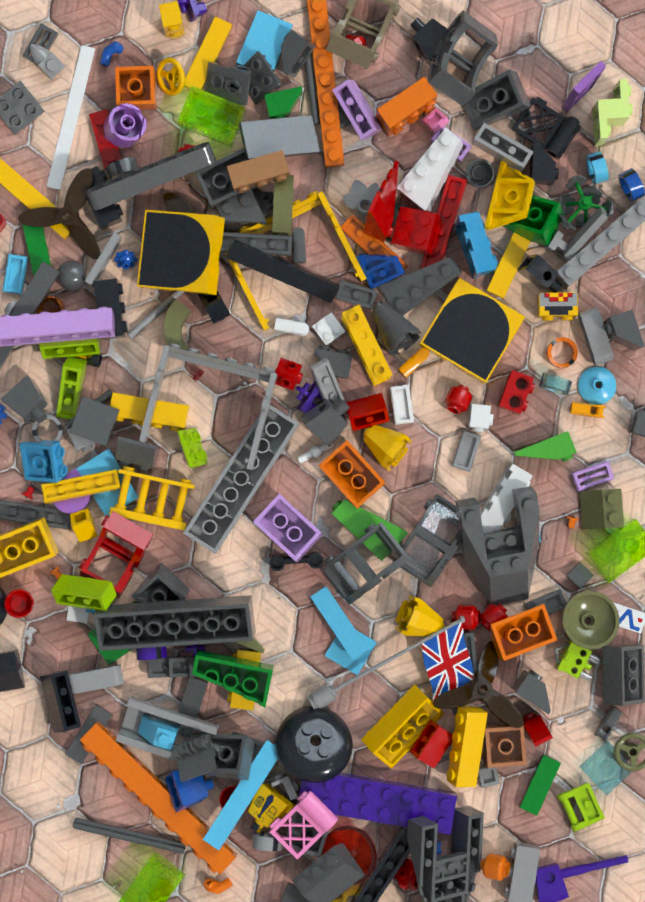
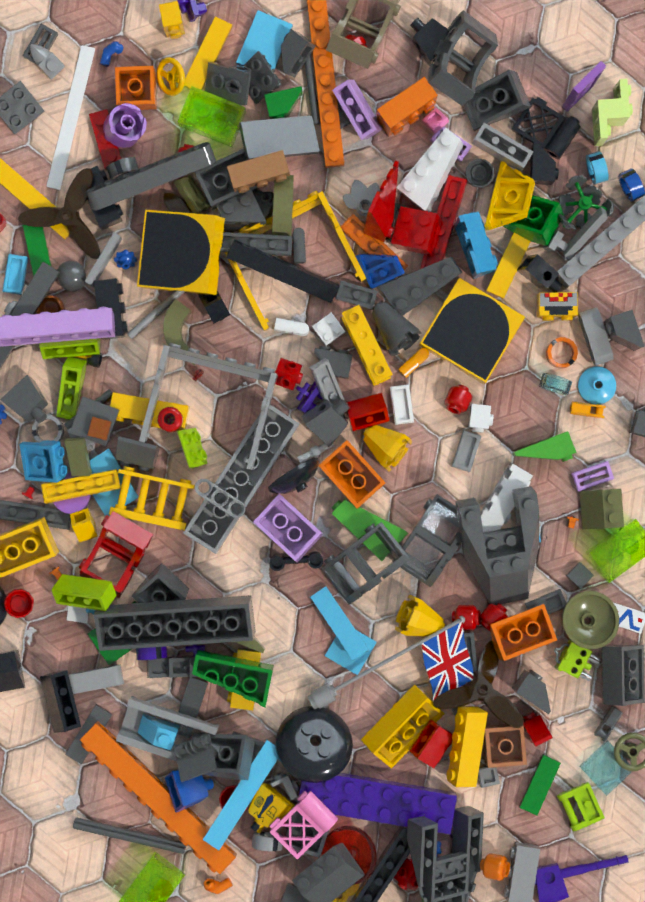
(78, 457): none -> olive tile
(99, 428): none -> dark orange tile
(169, 412): none -> red head
(192, 194): none -> olive tile
(213, 491): none -> light grey beam
(295, 478): none -> black dish
(510, 390): red brick -> none

